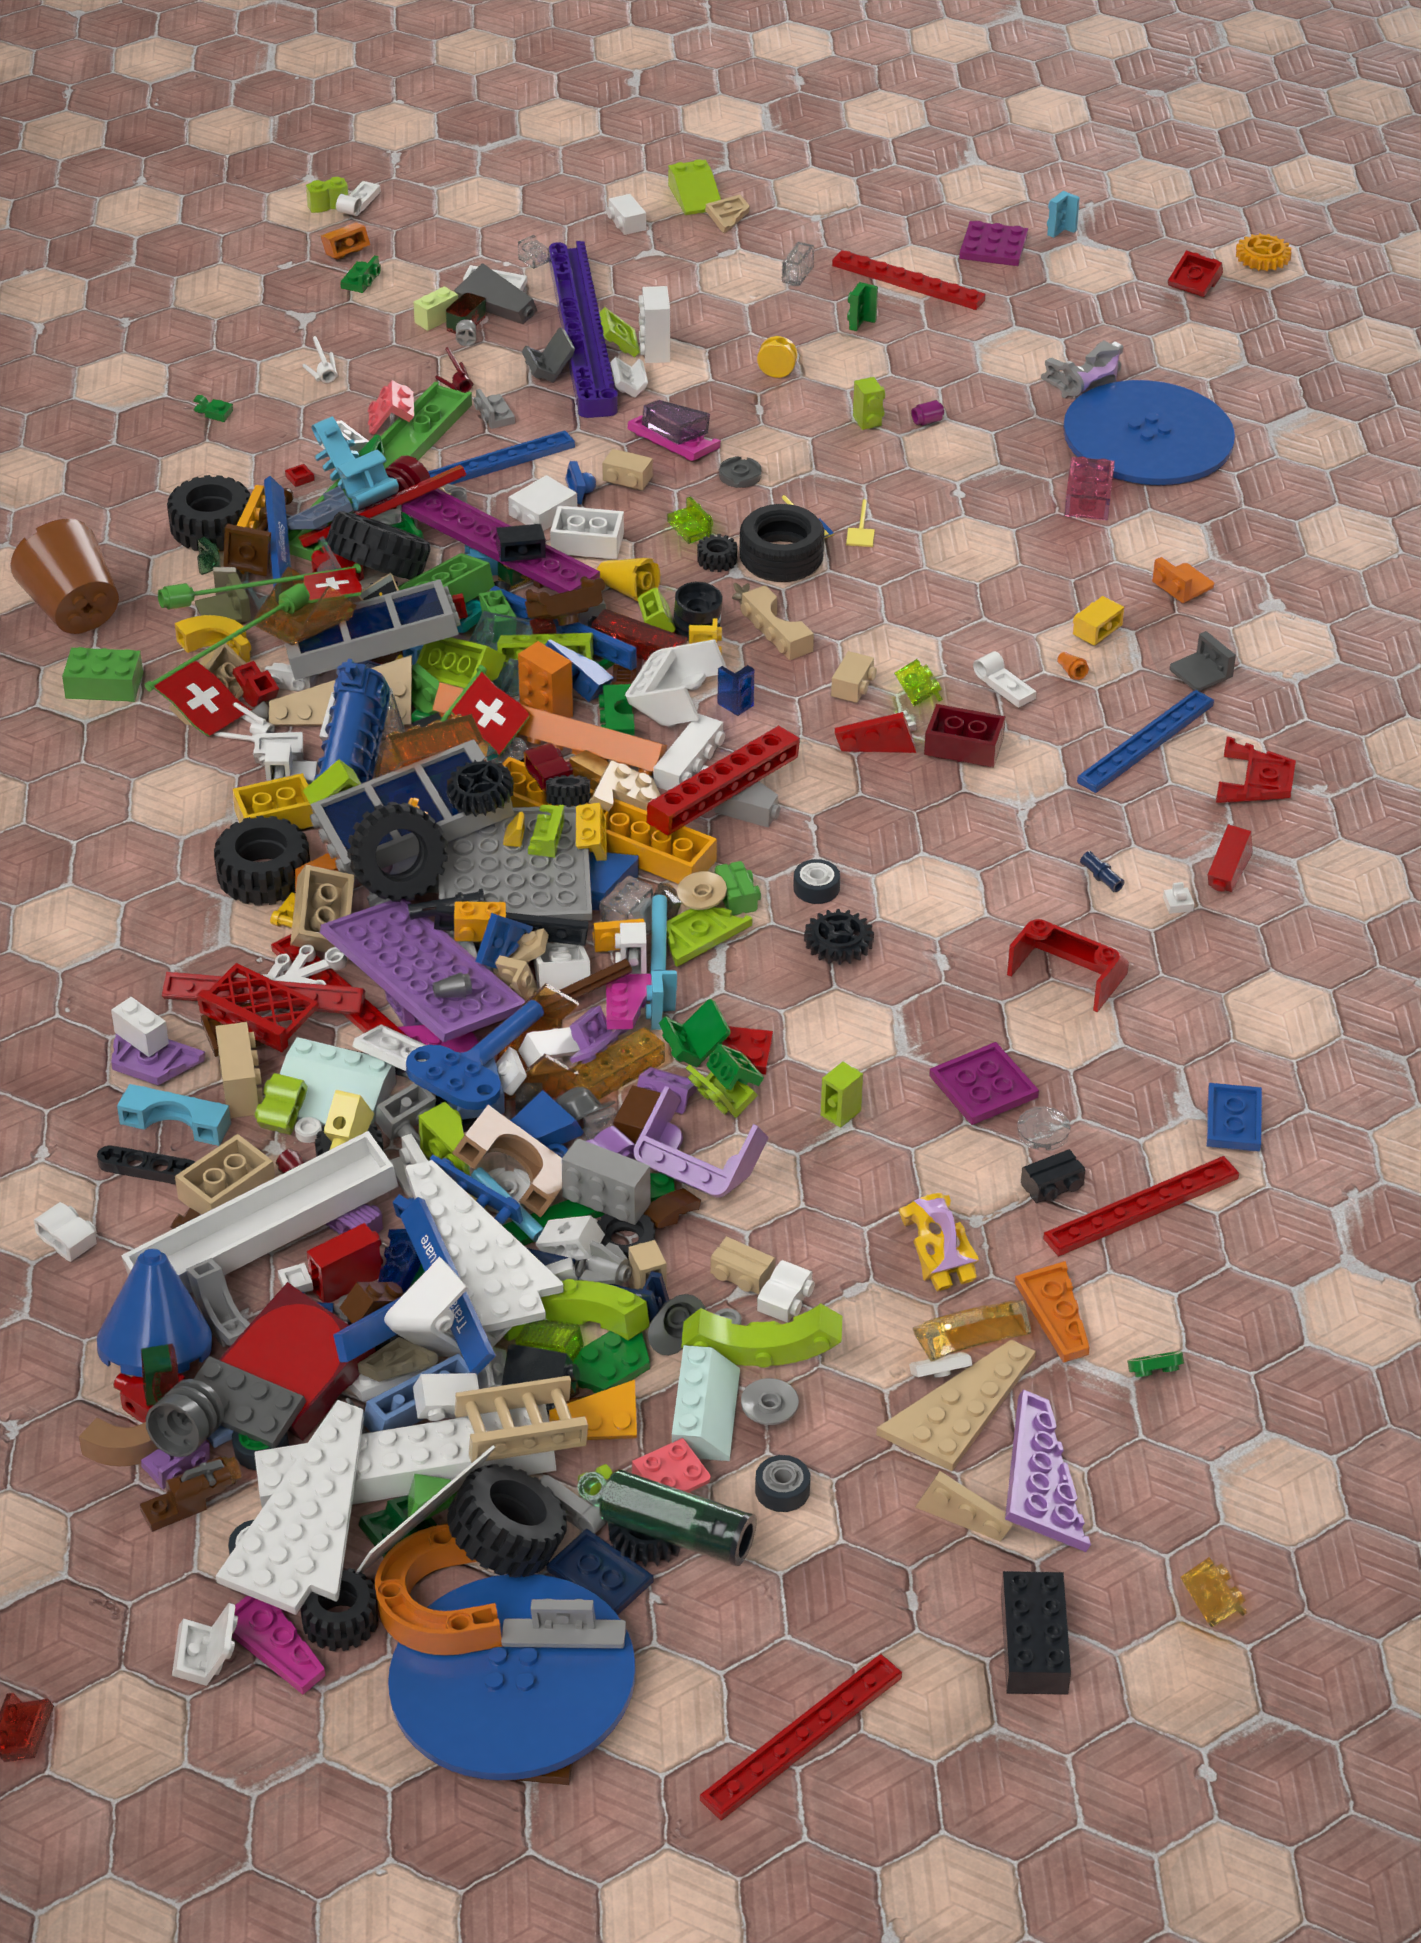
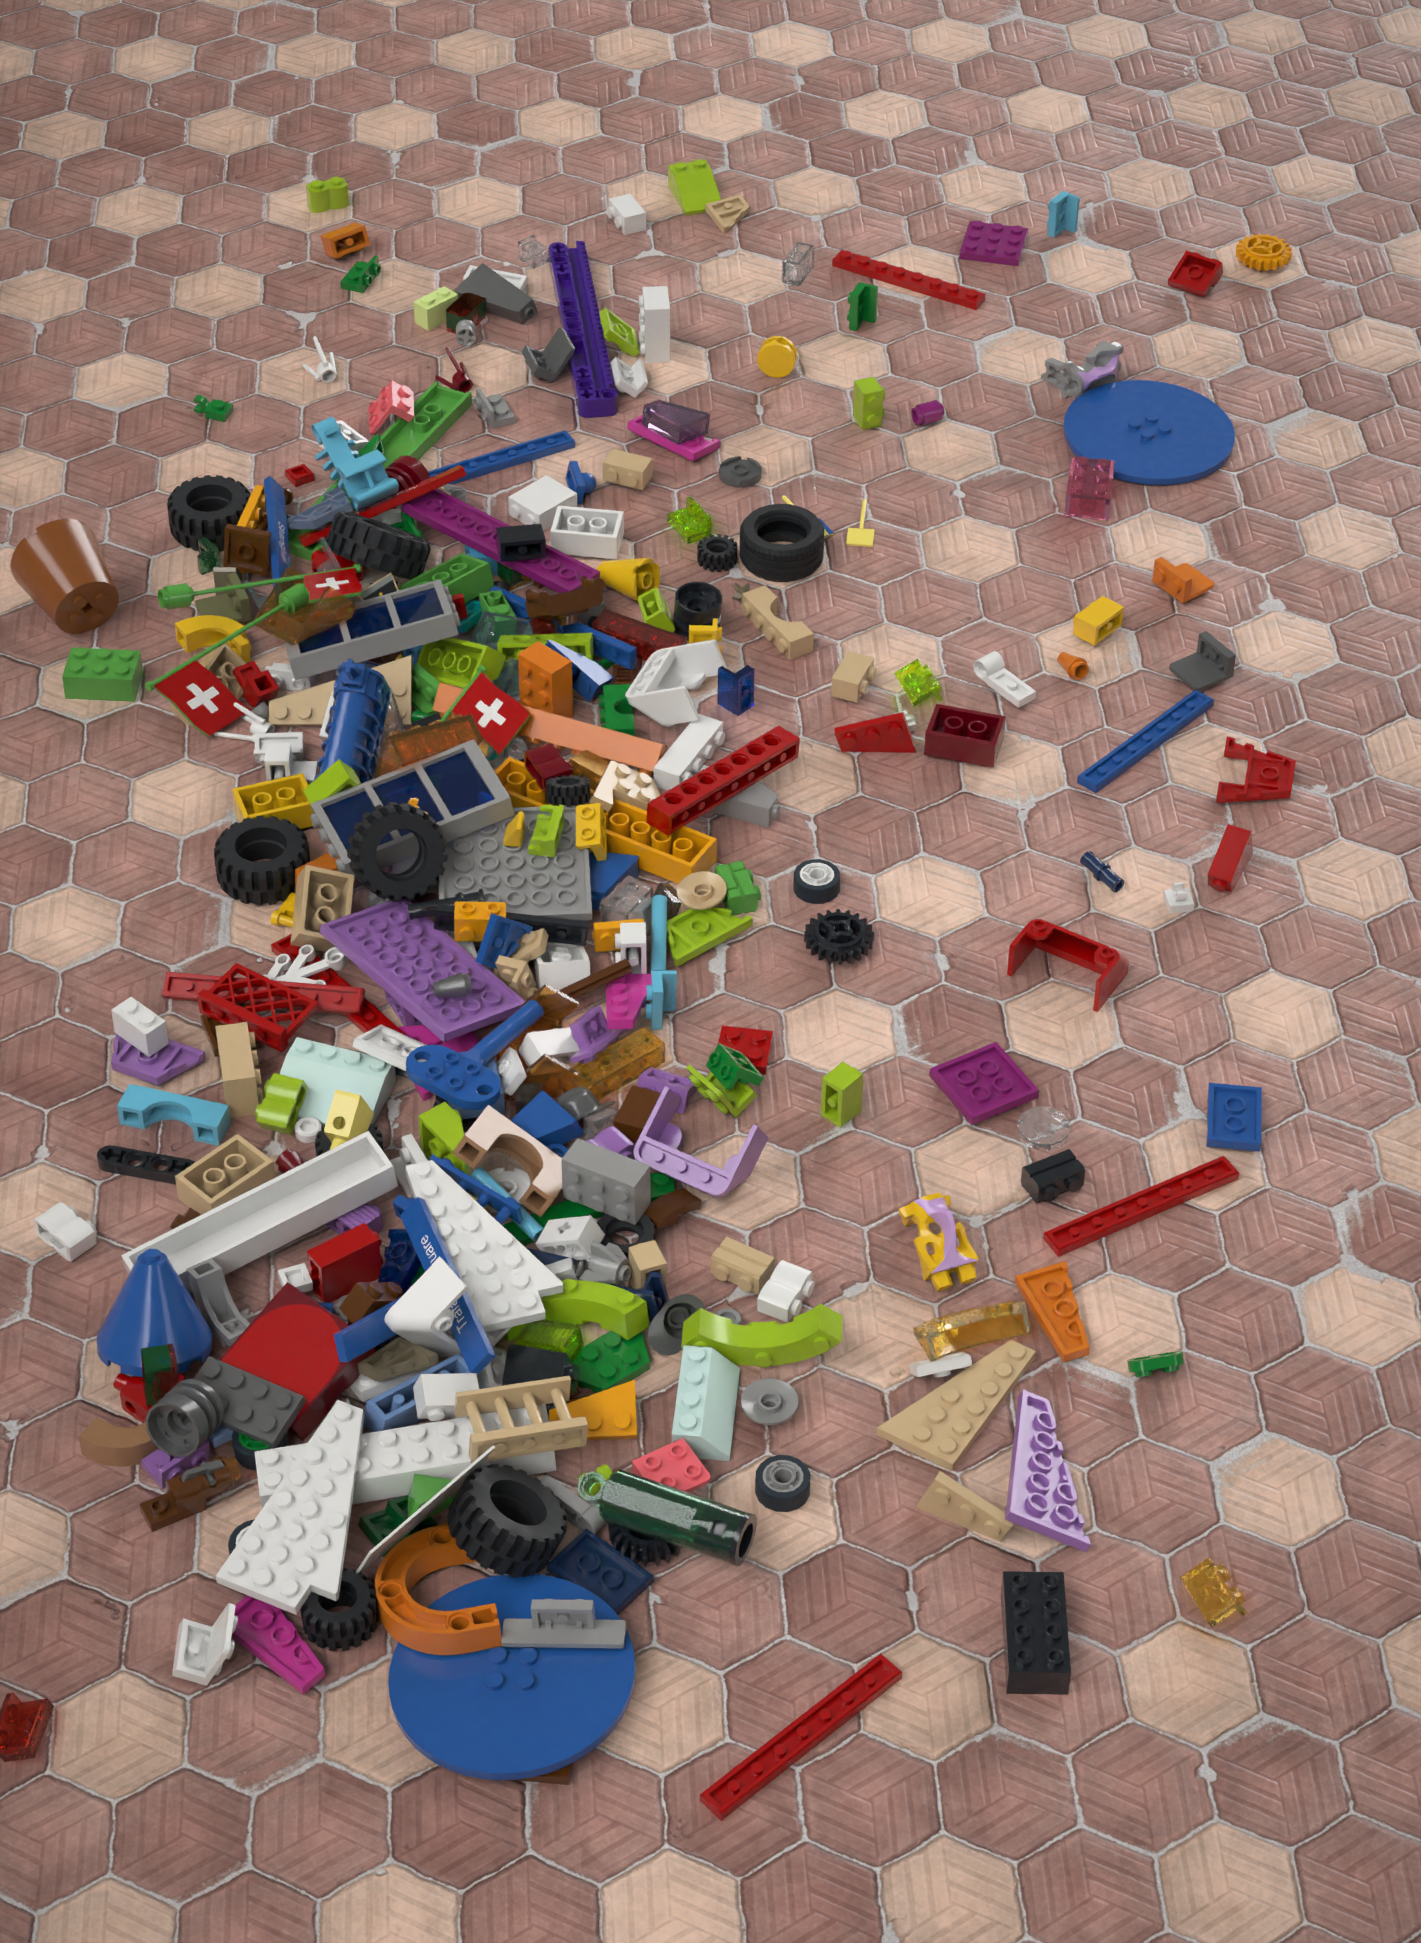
(358, 199): white plate -> none
(401, 1111): light grey brick -> none
(480, 787): black gear -> none
(697, 1036): green bracket -> none

